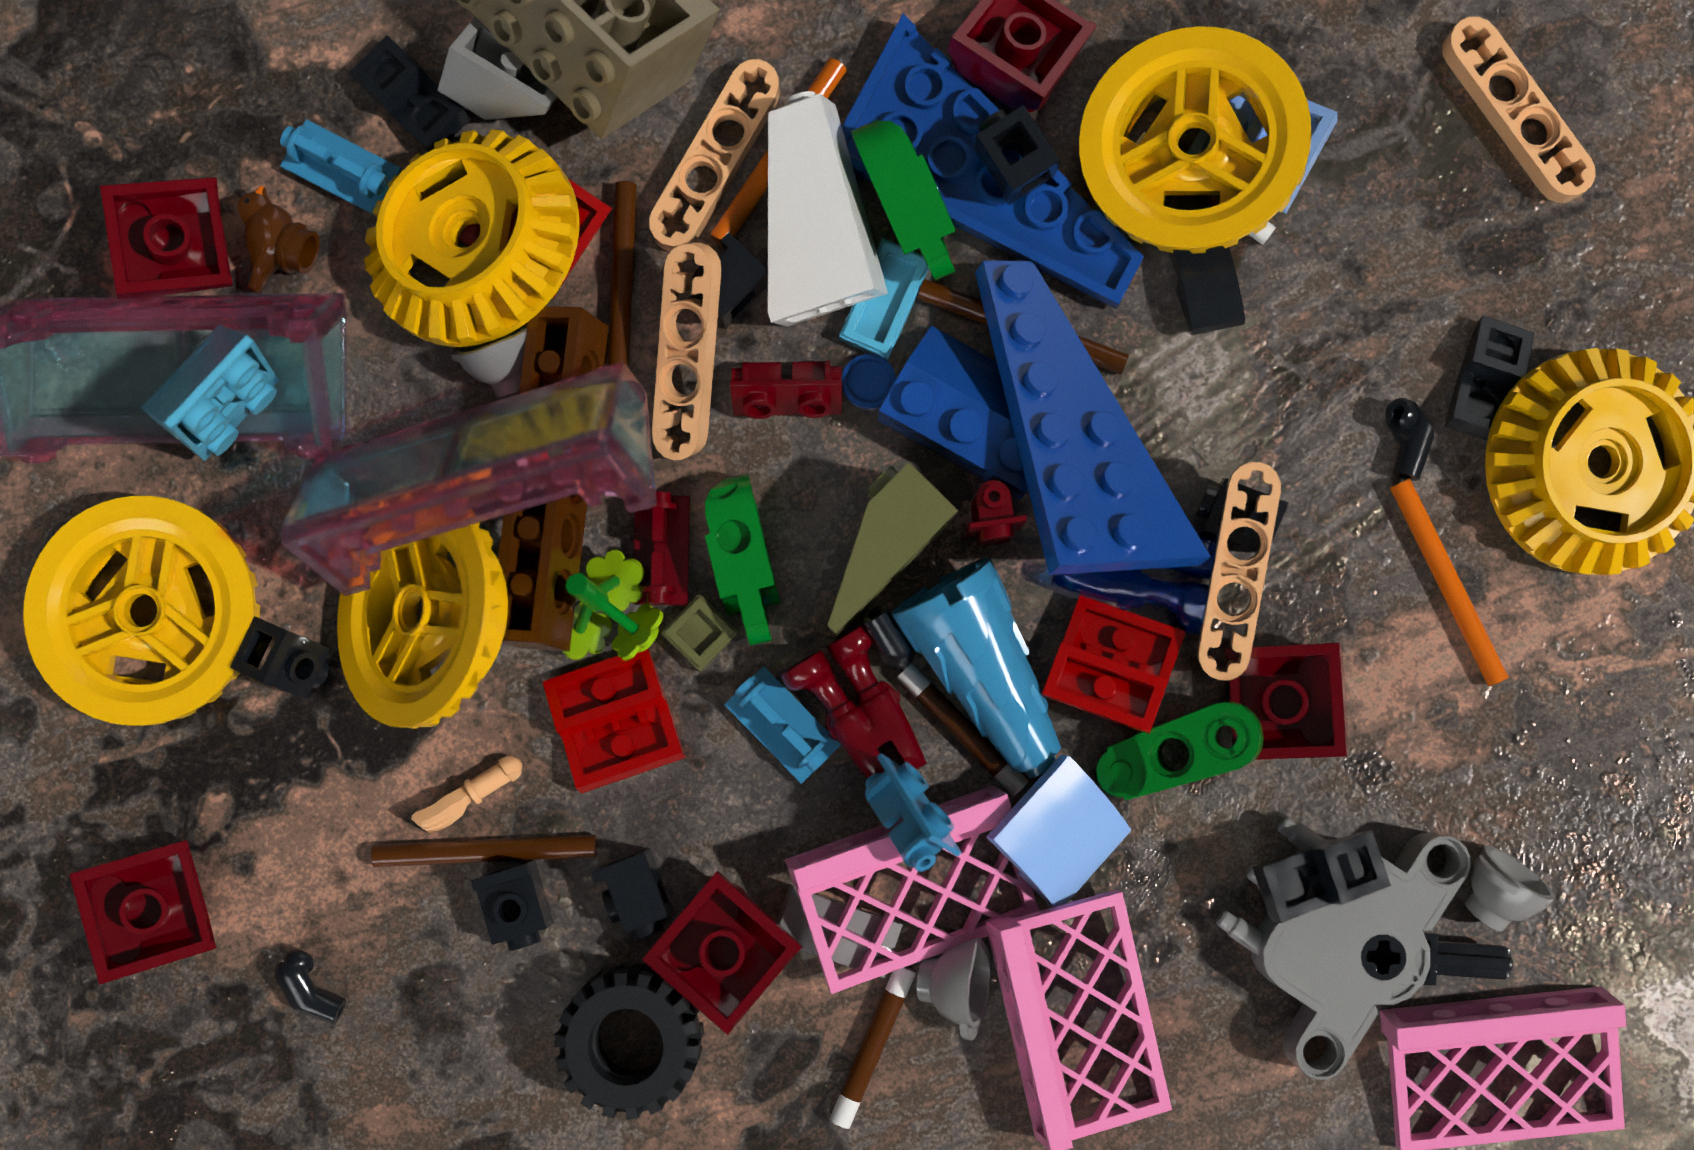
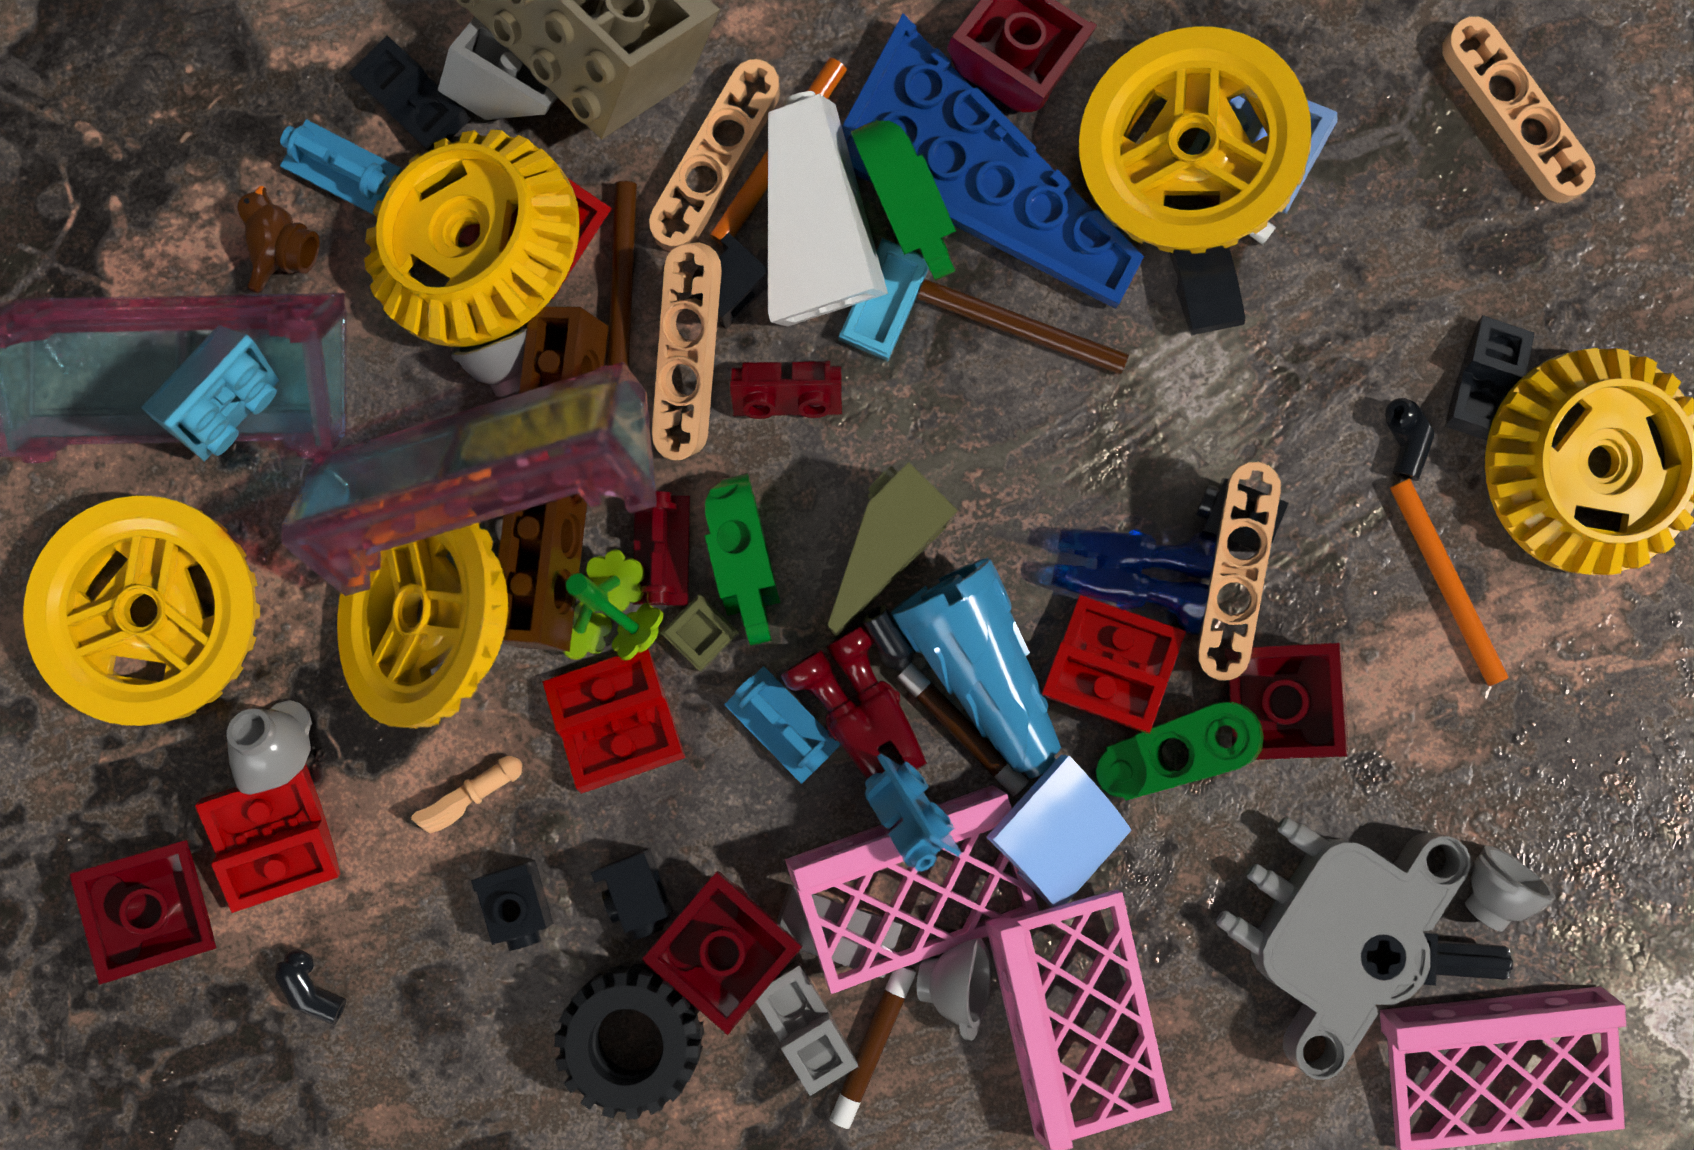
(165, 238): dark red slope -> none
(268, 746): none -> light grey piece
(268, 841): none -> red slope
(292, 664): black brick -> none
(484, 851): reddish brown bar -> none
(806, 1029): none -> light grey slope
(867, 381): blue piece -> none
(956, 408): blue slope -> none
(993, 516): dark red hinge -> none
(1022, 134): black brick -> none
(1083, 463): blue wing -> none
(1321, 876): black slope -> none

